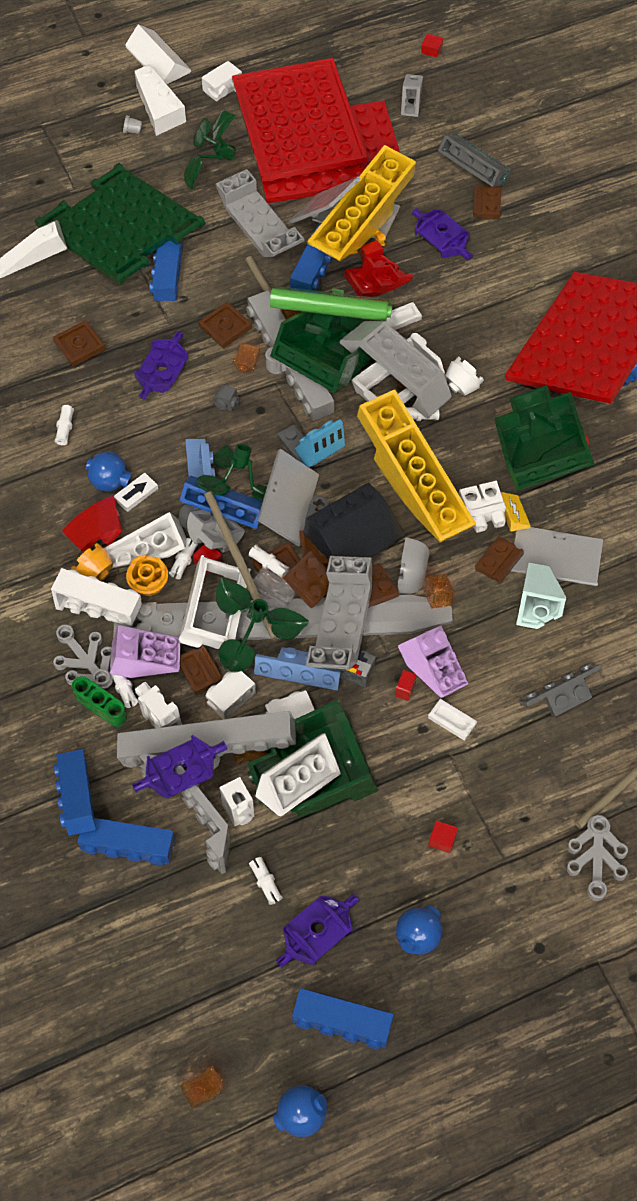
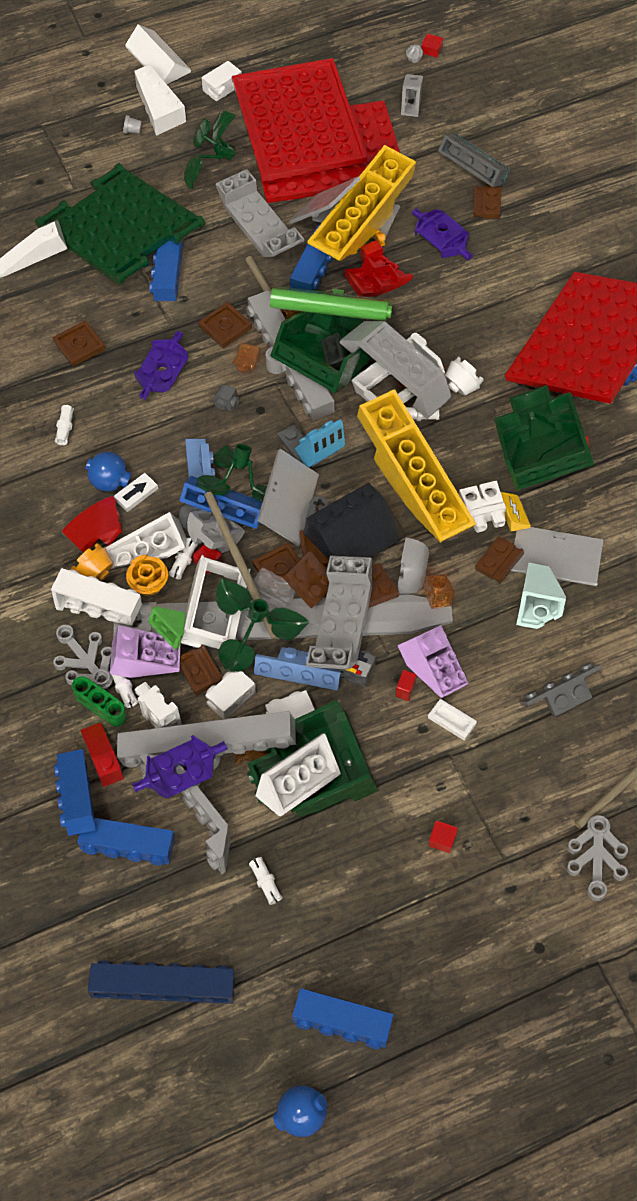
(102, 754): none -> red slope
(161, 982): none -> dark blue brick
(168, 624): none -> bright green slope
(203, 1087): clear orange bracket -> none
(237, 802): white brick -> none
(268, 561): white pin -> none
(310, 946): dark purple plate -> none
(333, 350): none -> pearl dark grey slope
(404, 316): white tile -> none
(414, 53): none -> light grey plate
(419, 930): blue brick -> none

